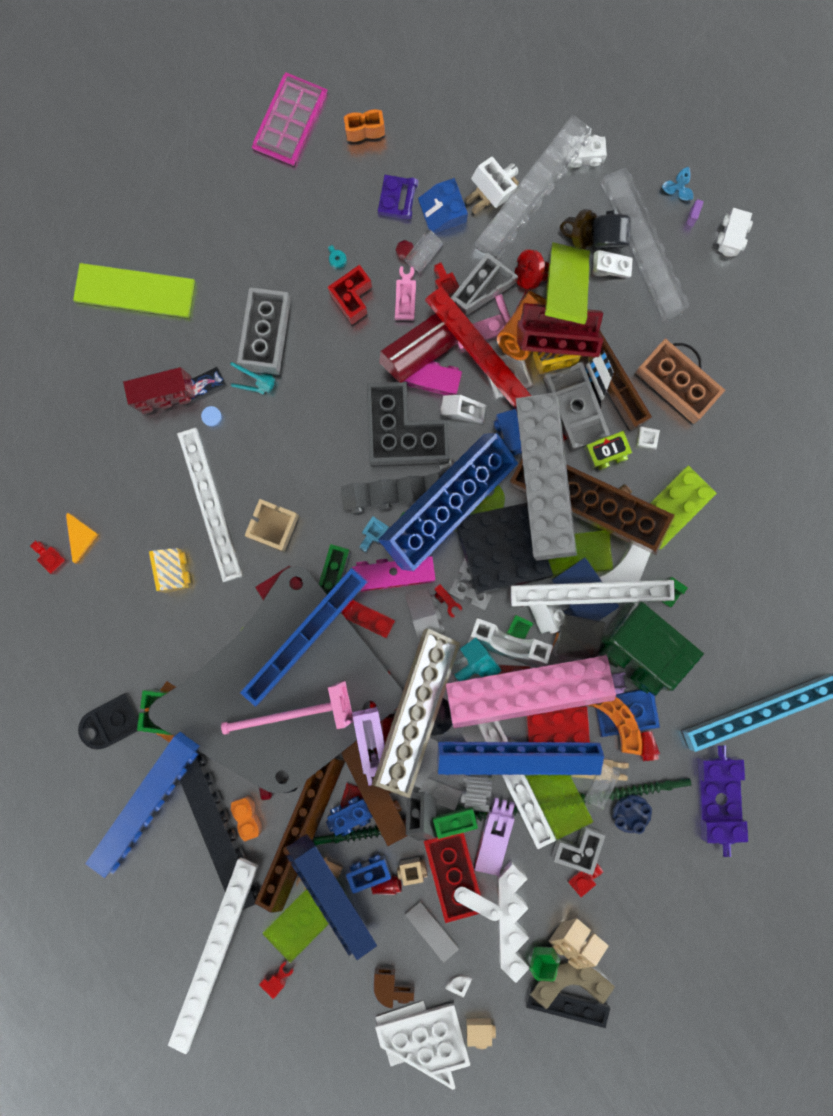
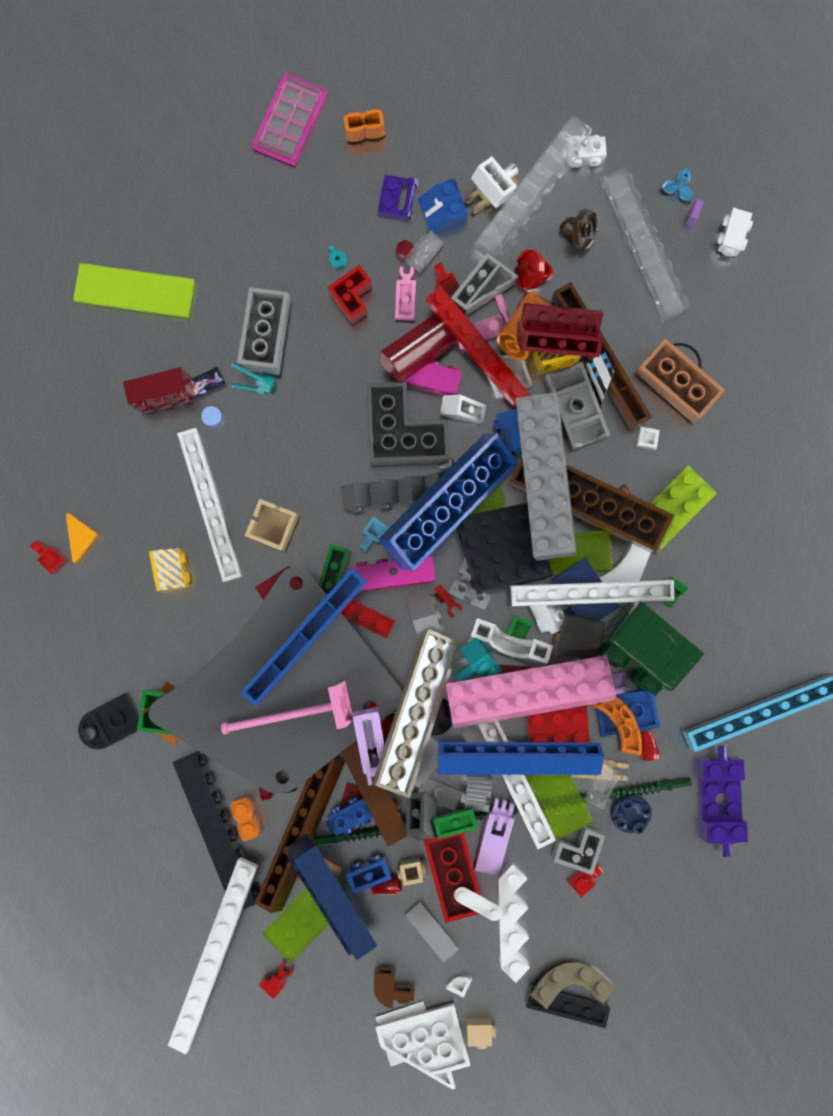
(142, 804): blue brick -> none
(544, 964): green panel -> none
(568, 283): lime tile -> none
(570, 942): tan piece -> none
(608, 450): brick -> none
(611, 230): black head -> none
(611, 264): white plate -> none

